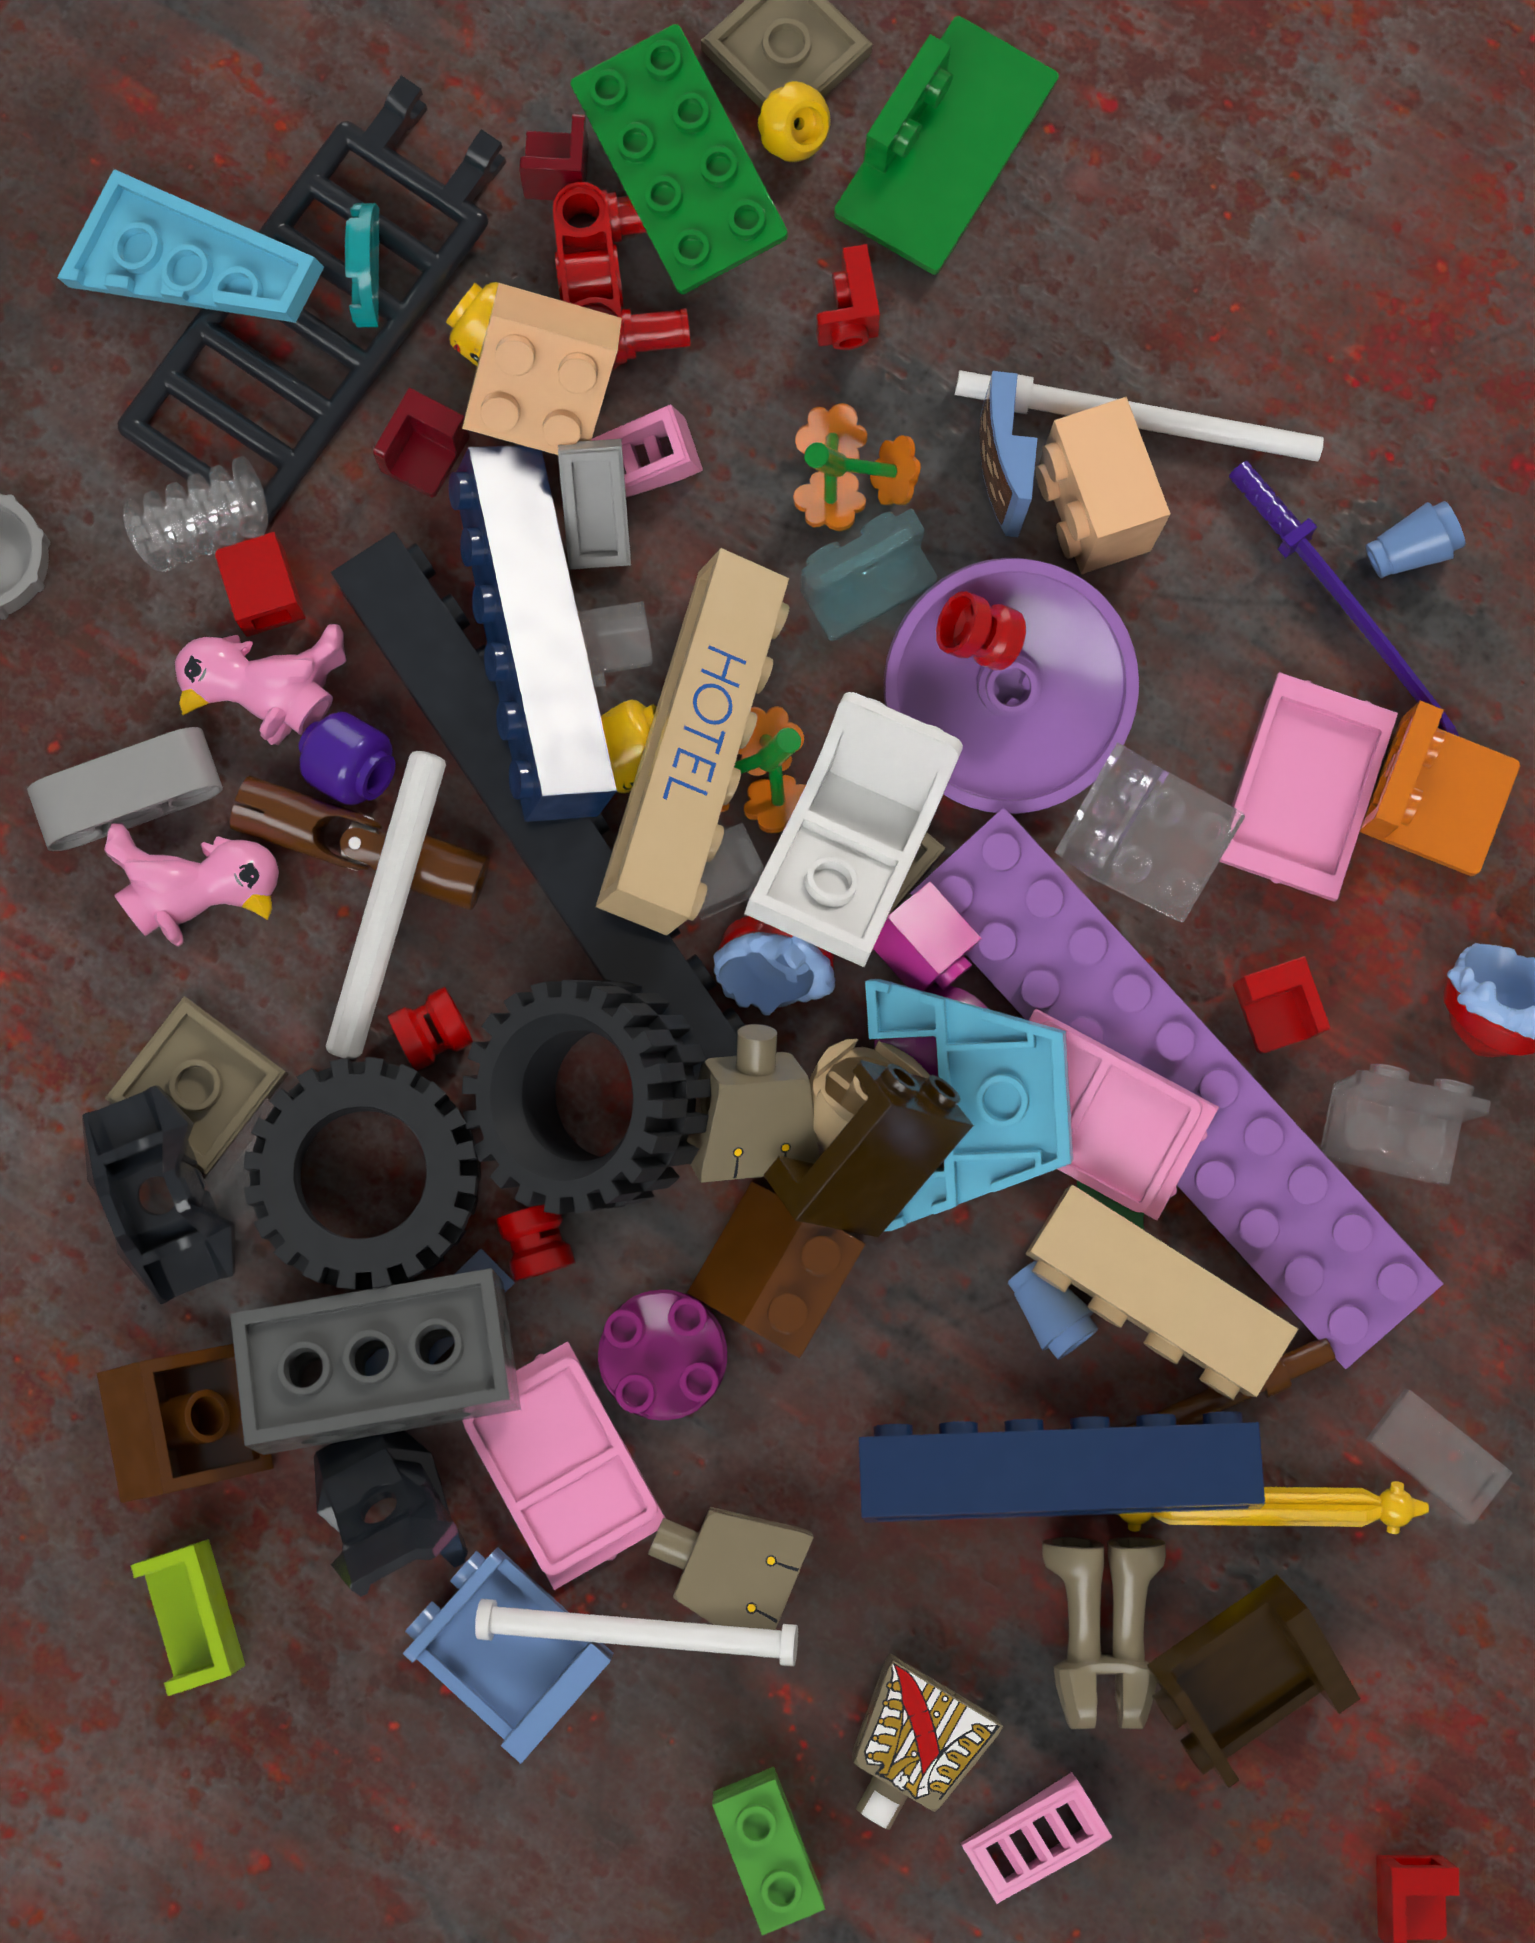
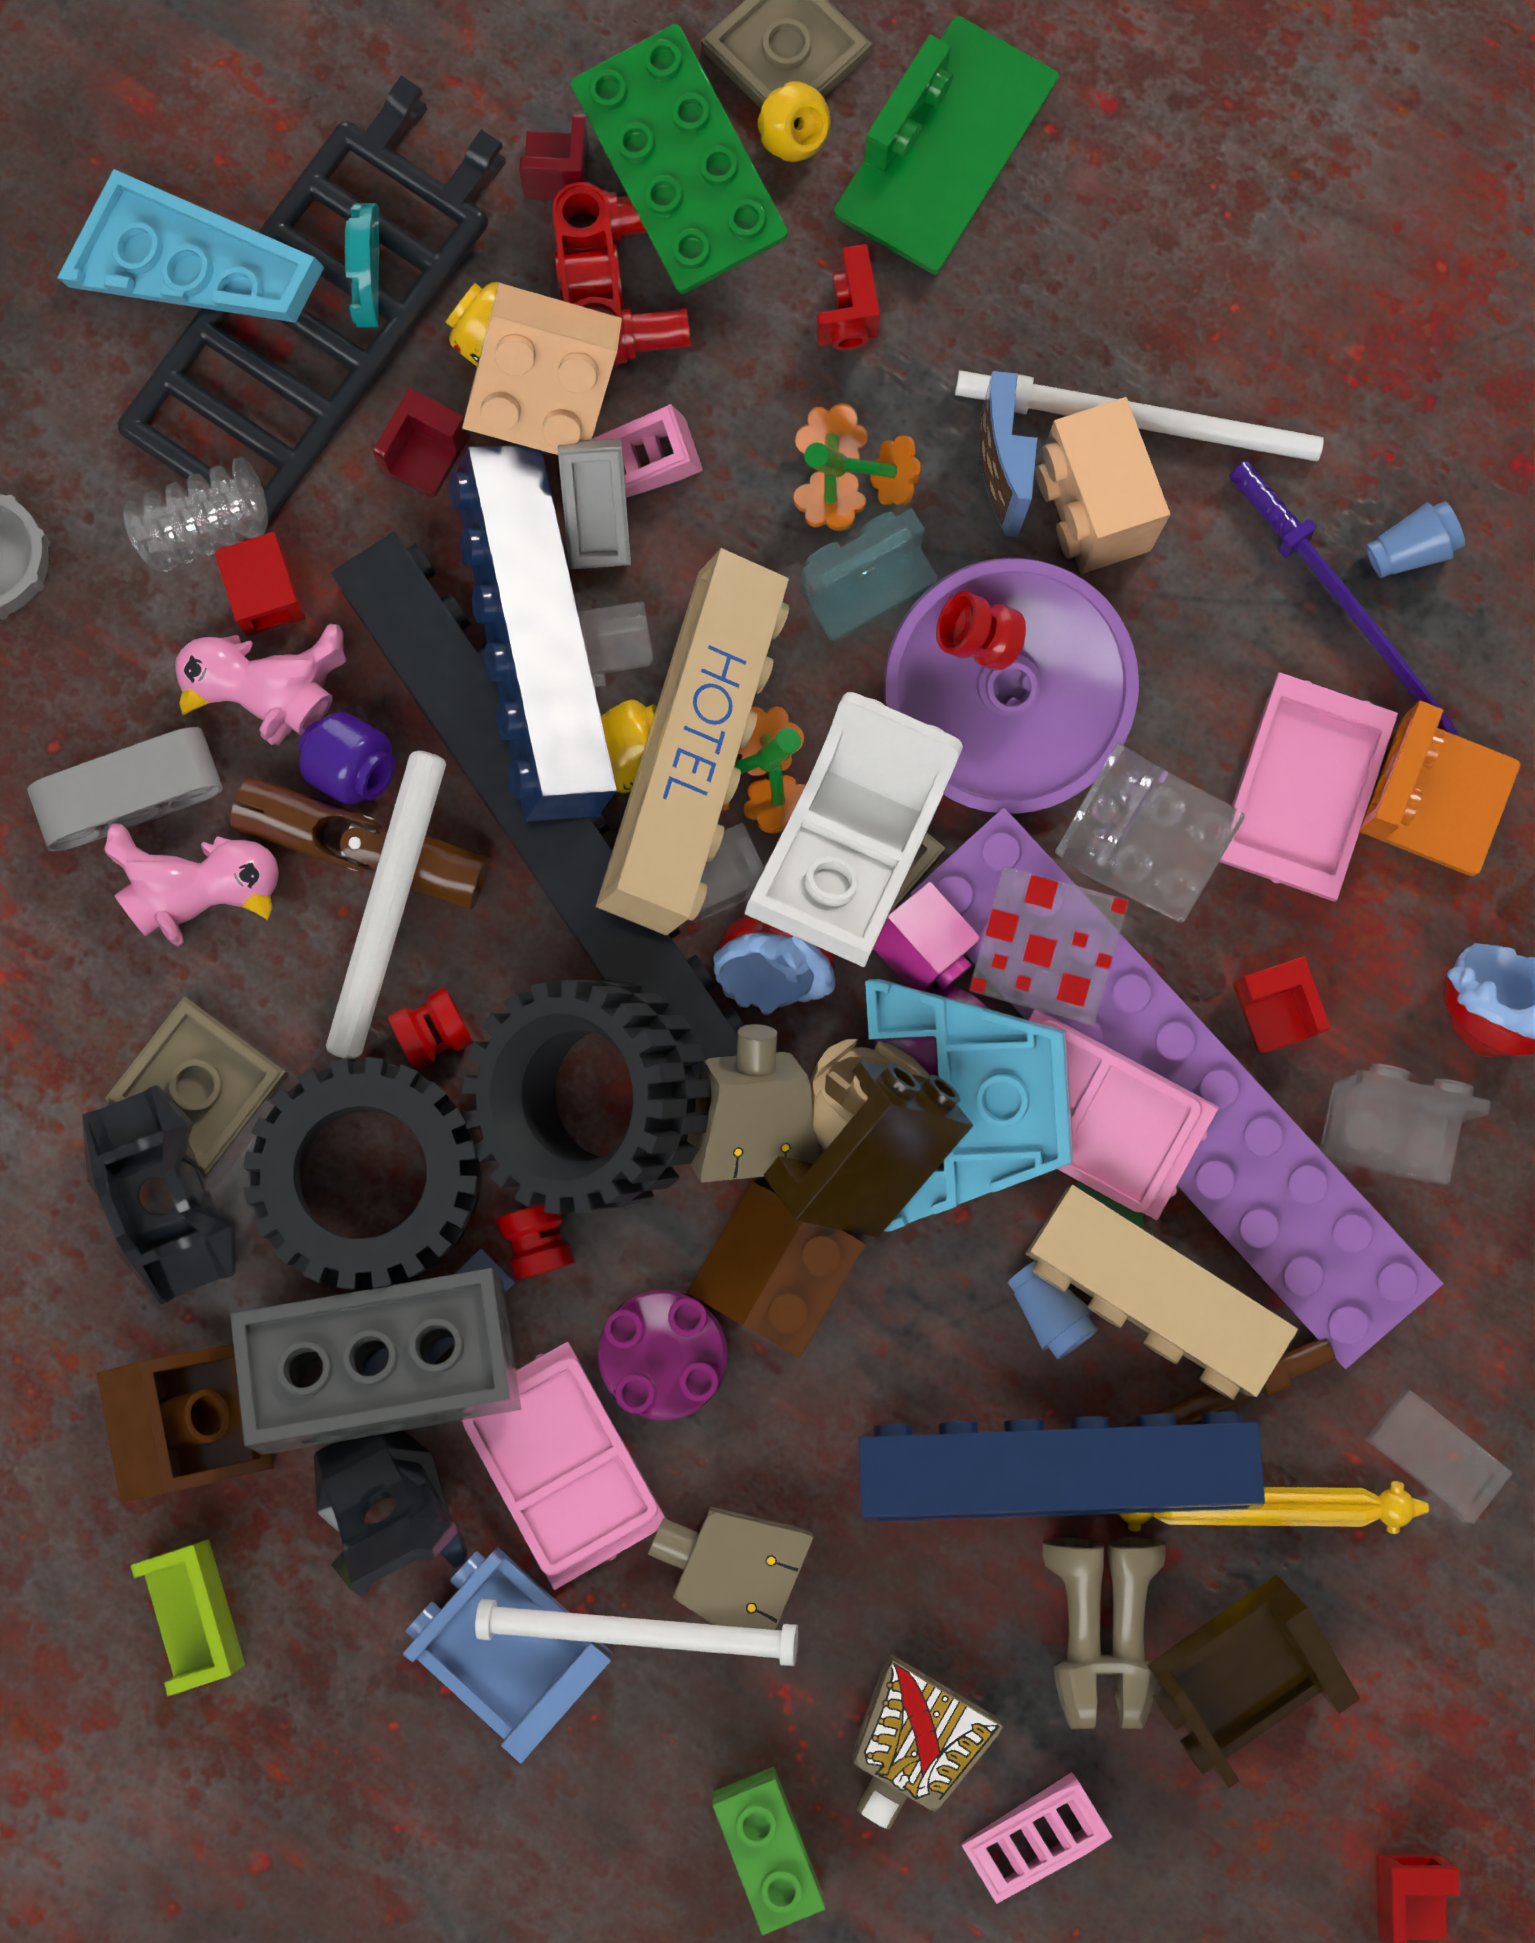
(1049, 945): none -> clear tile

